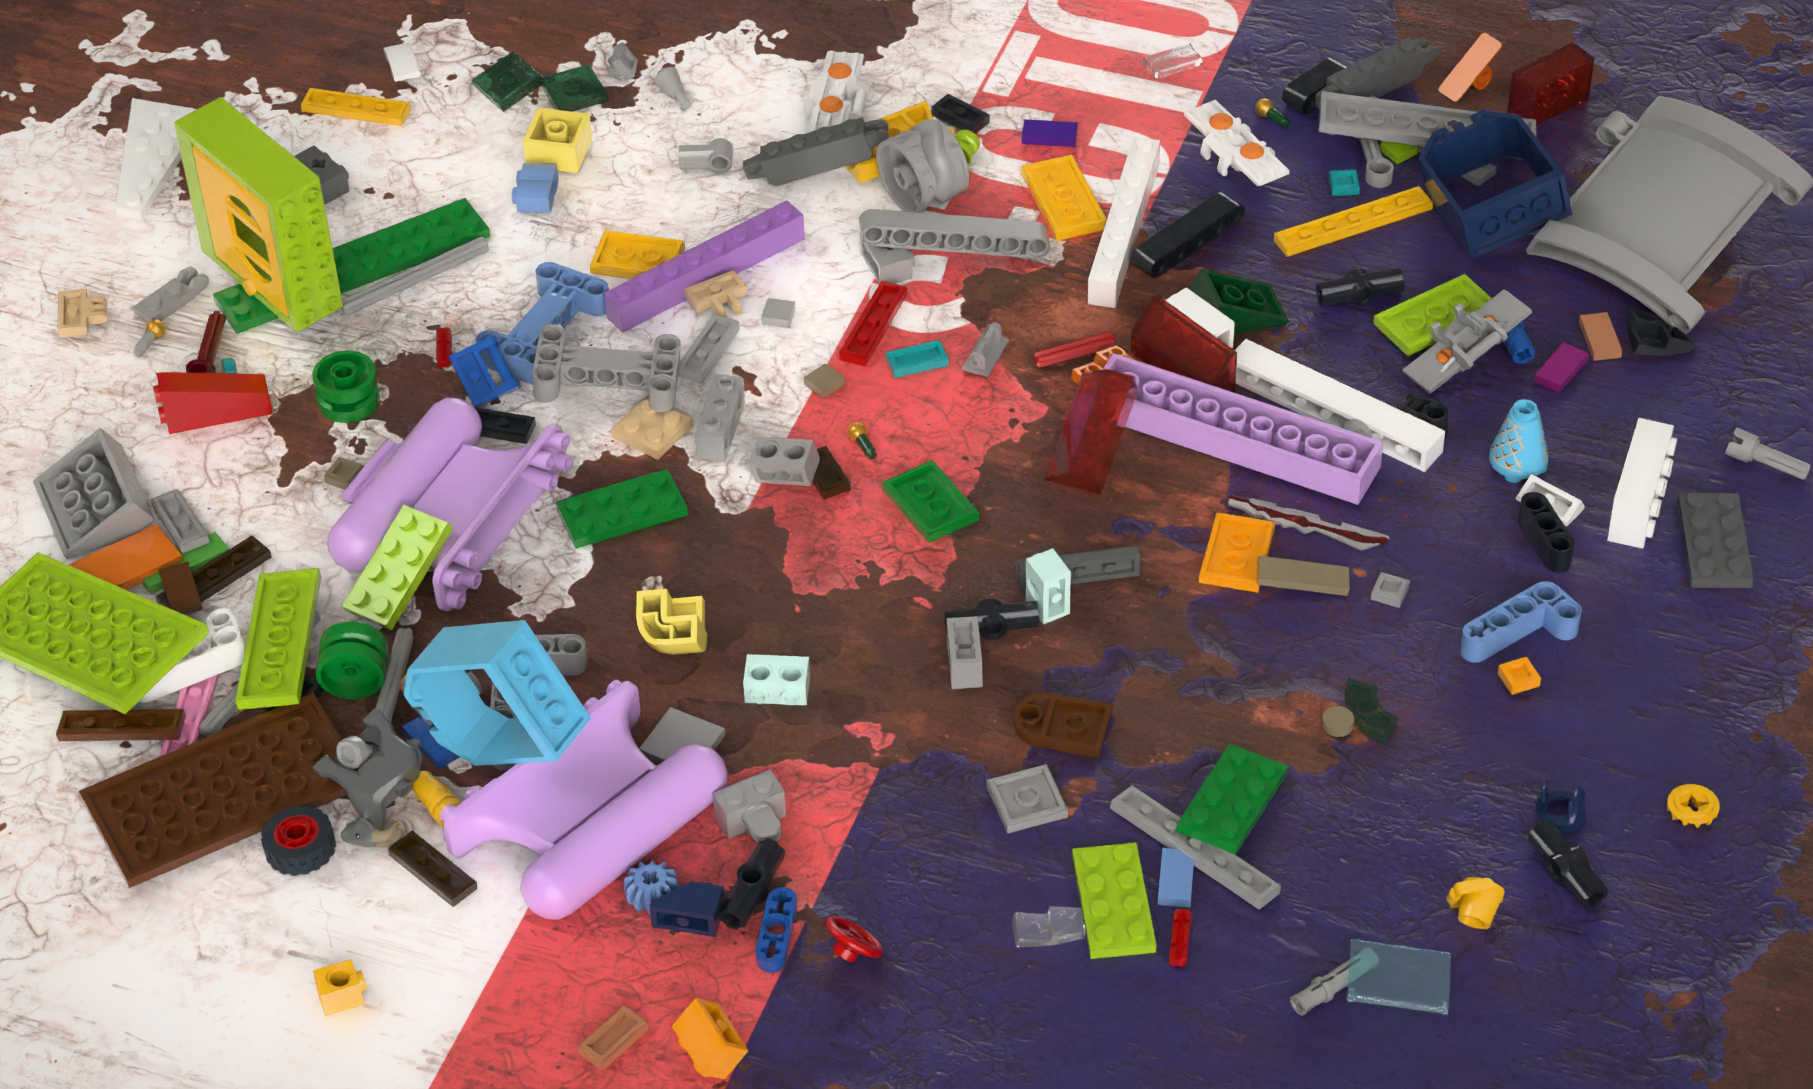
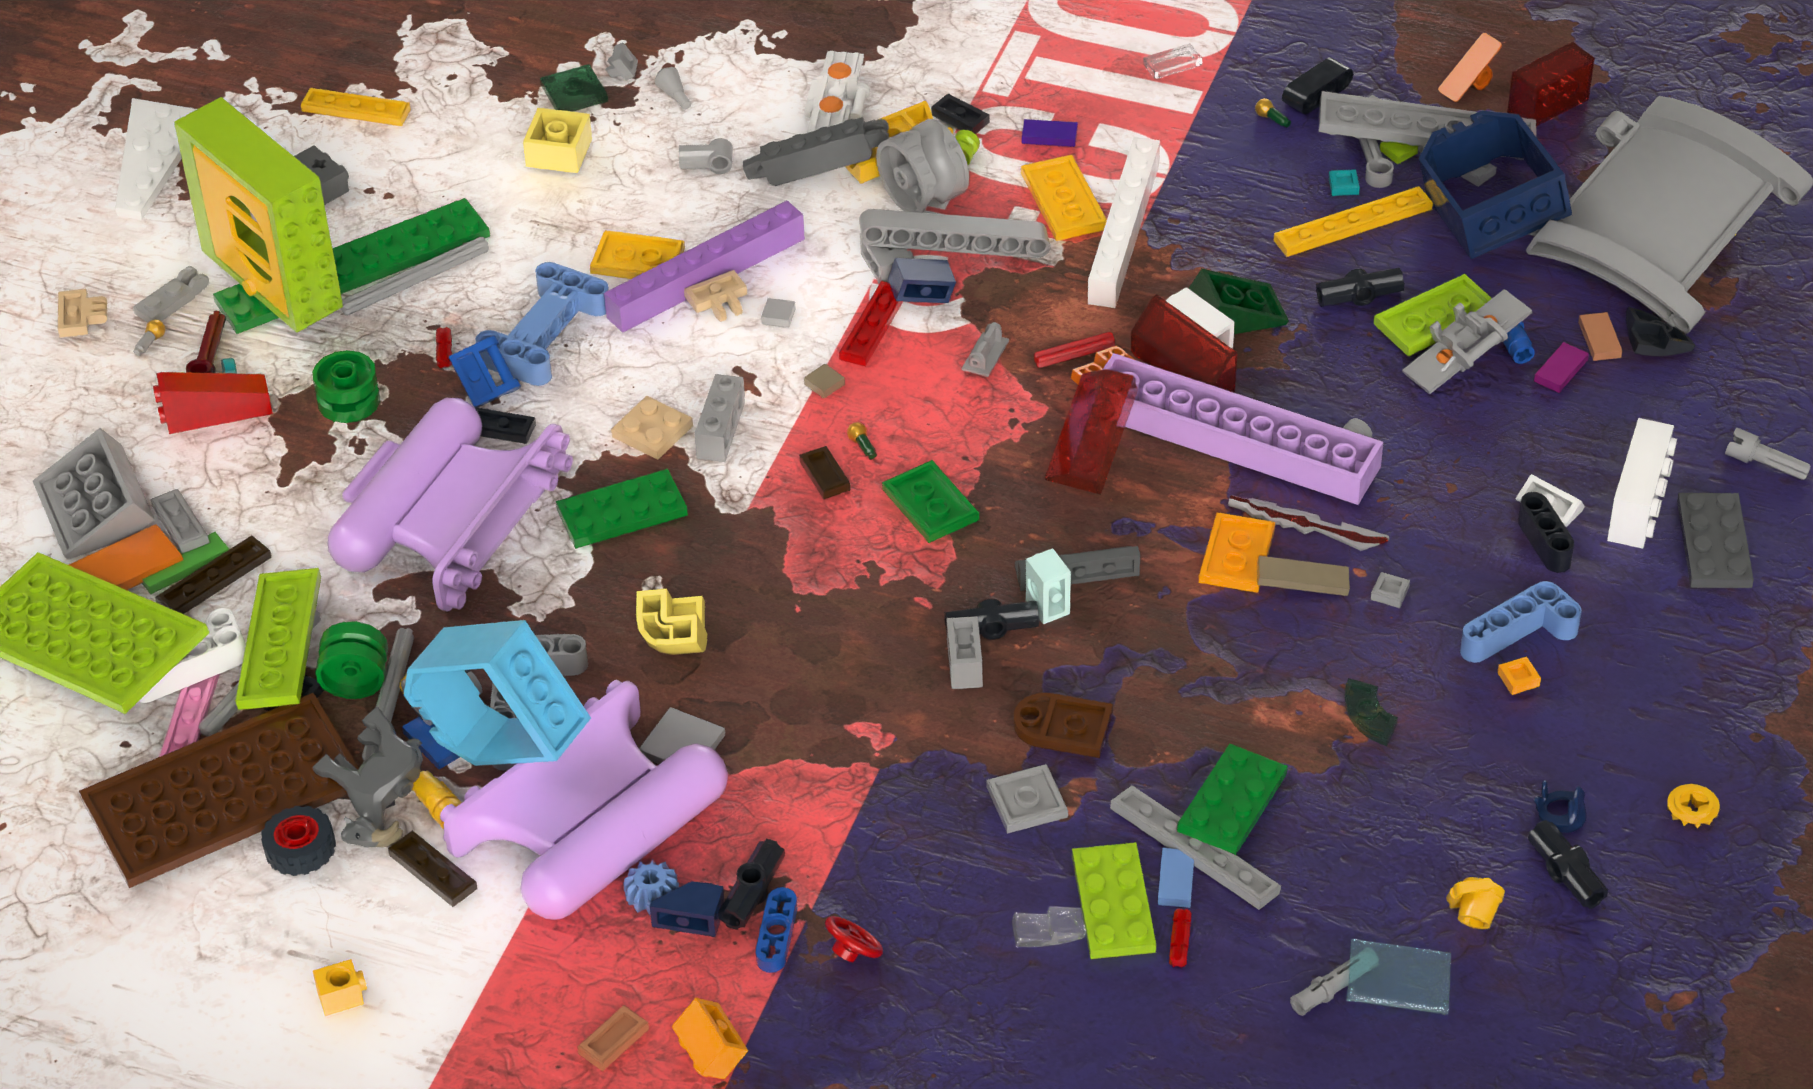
(117, 726): reddish brown tile -> none
(180, 588): reddish brown tile -> none
(342, 473): dark tan tile -> none
(353, 752): light grey tile -> none
(397, 567): lime plate -> none
(402, 62): white slope -> none
(508, 81): clear green tile -> none
(535, 187): medium blue brick -> none
(604, 367): light grey beam -> none
(708, 348): light grey plate -> none
(751, 807): light grey brick -> none
(776, 679): light aqua brick -> none
(784, 461): light grey brick -> none
(917, 358): teal tile -> none
(921, 280): none -> dark blue brick
(1187, 235): black beam -> none
(1235, 144): white piece -> none
(1336, 403): white brick -> none
(1337, 721): dark tan tile -> none
(1382, 70): dark grey hinge -> none
(1426, 410): black piece -> none
(1520, 444): medium azure cone -> none

